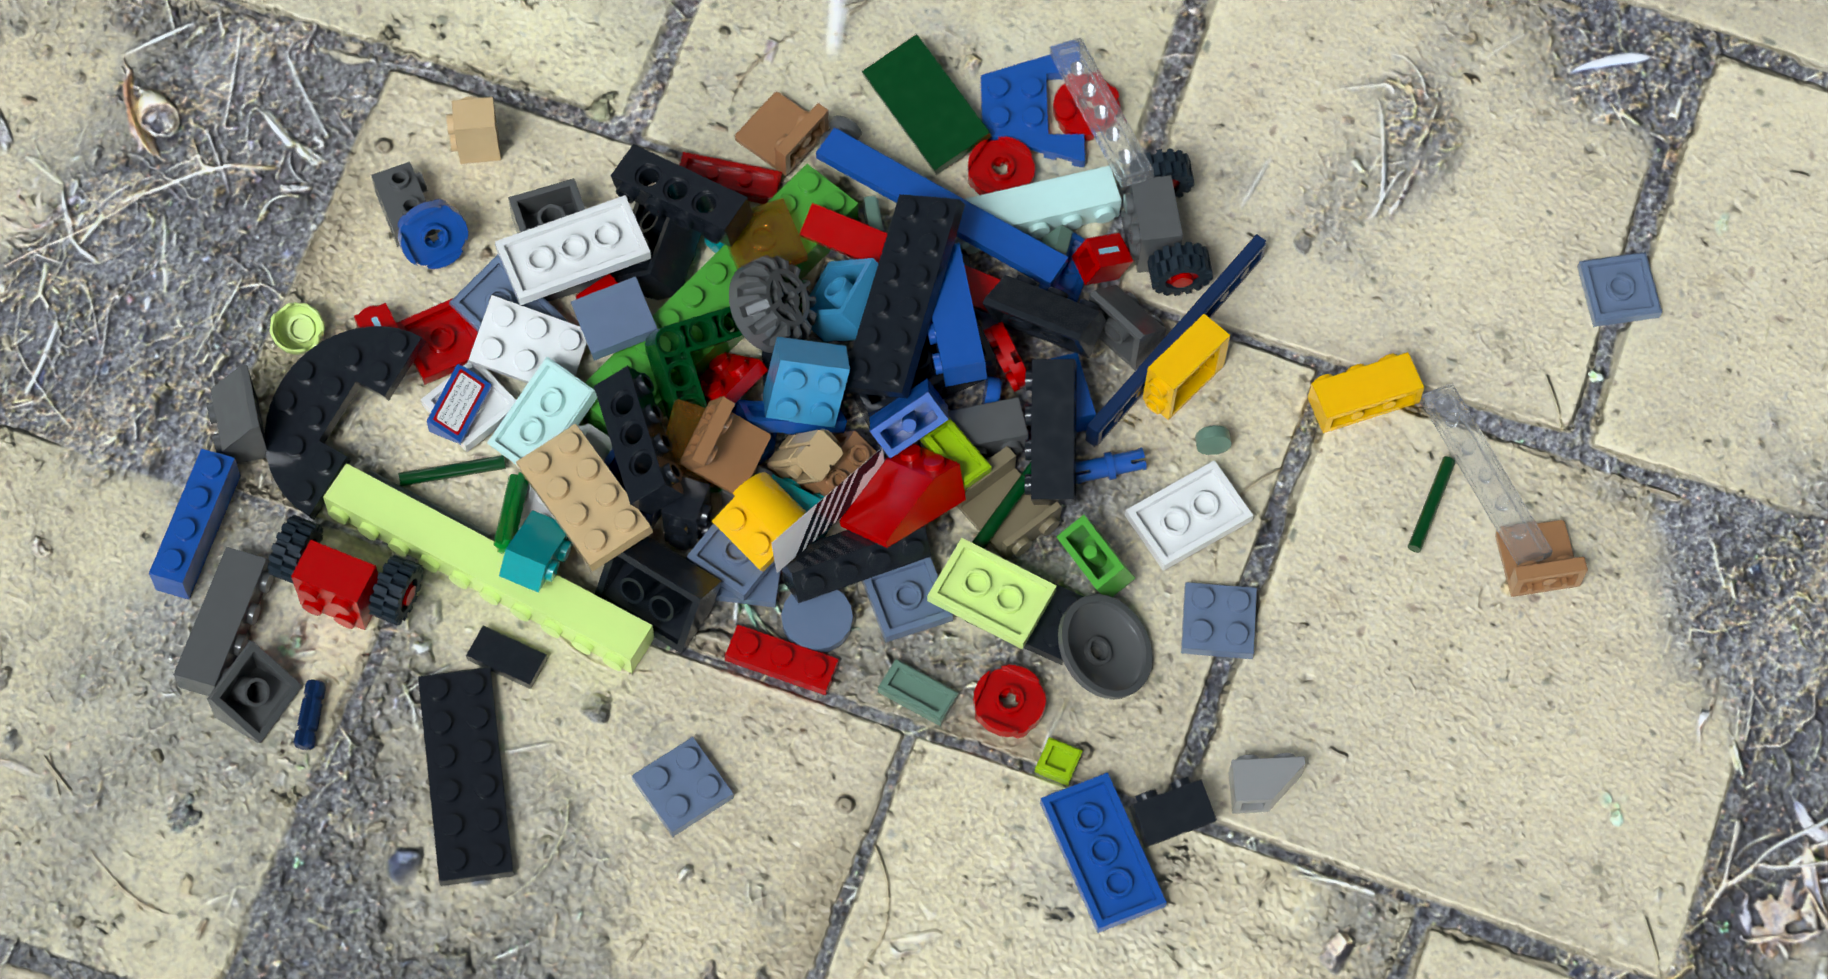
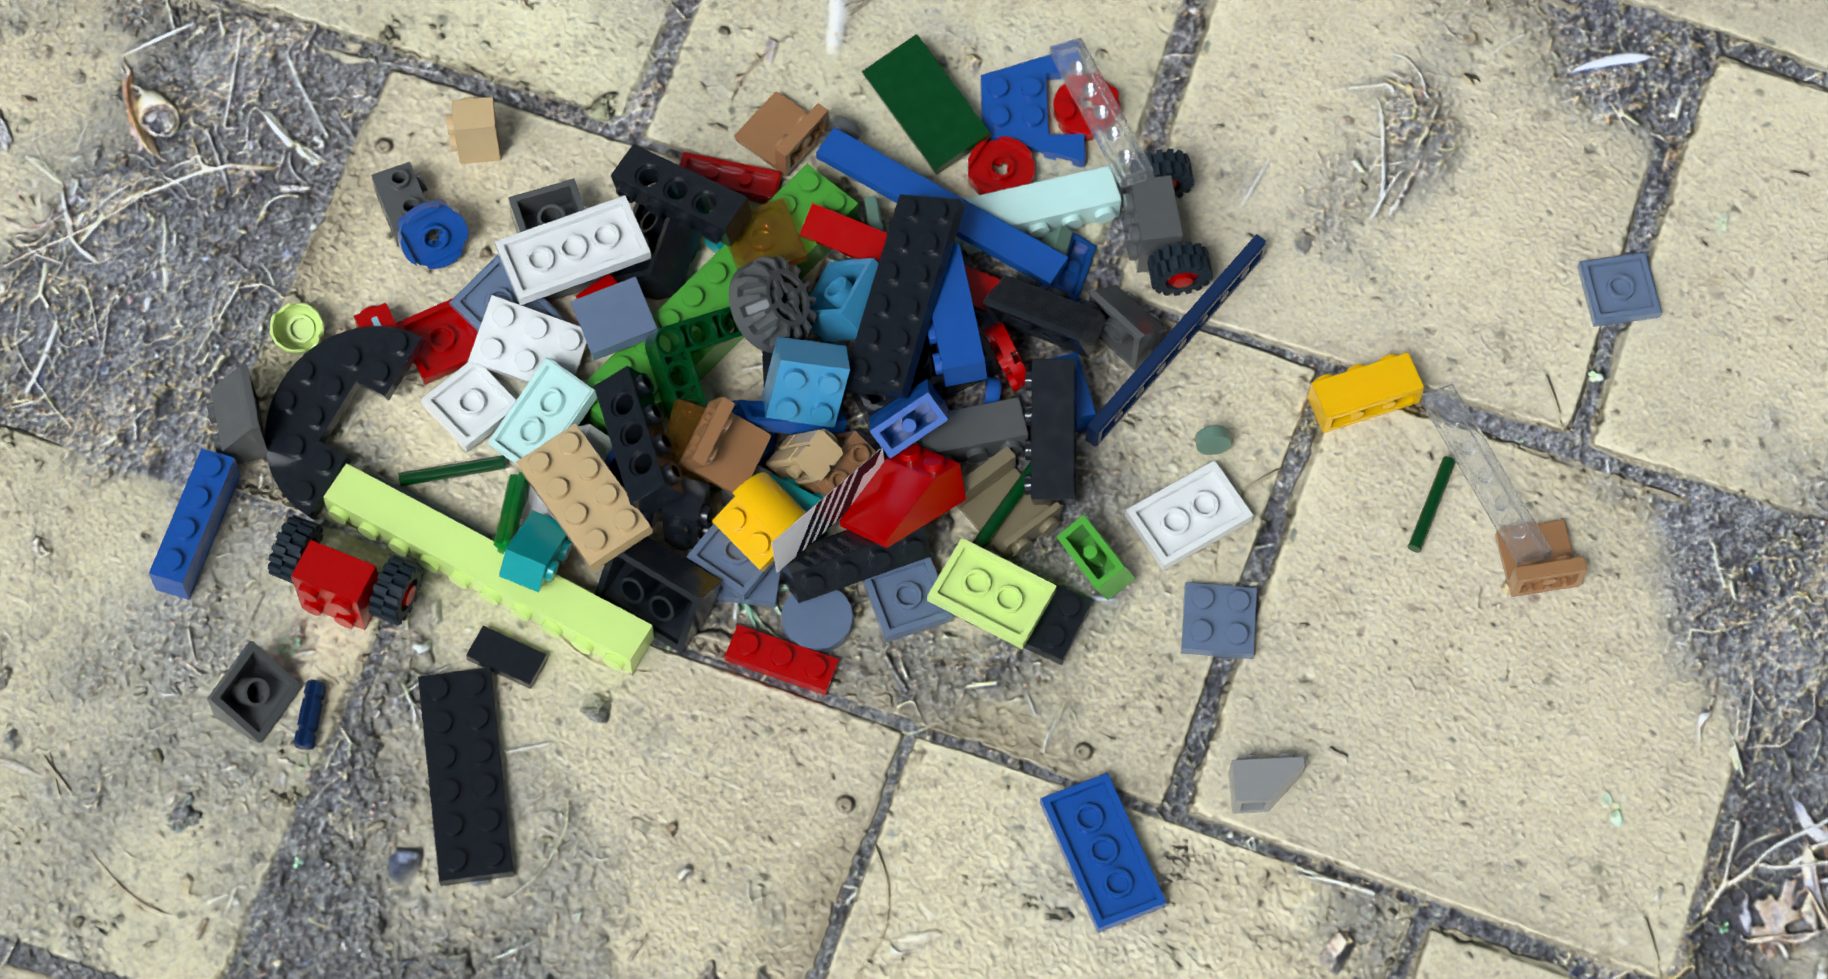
(223, 620): dark grey brick -> none
(458, 404): slope -> none
(682, 786): sand blue plate -> none
(730, 376): red plate -> none
(918, 692): sand green tile -> none
(954, 445): lime tile -> none
(1015, 720): red plate -> none
(1058, 761): lime tile -> none
(1102, 258): red brick -> none
(1105, 646): dark grey dish -> none
(1110, 465): blue pin -> none
(1172, 812): black brick -> none
(1185, 367): yellow window -> none

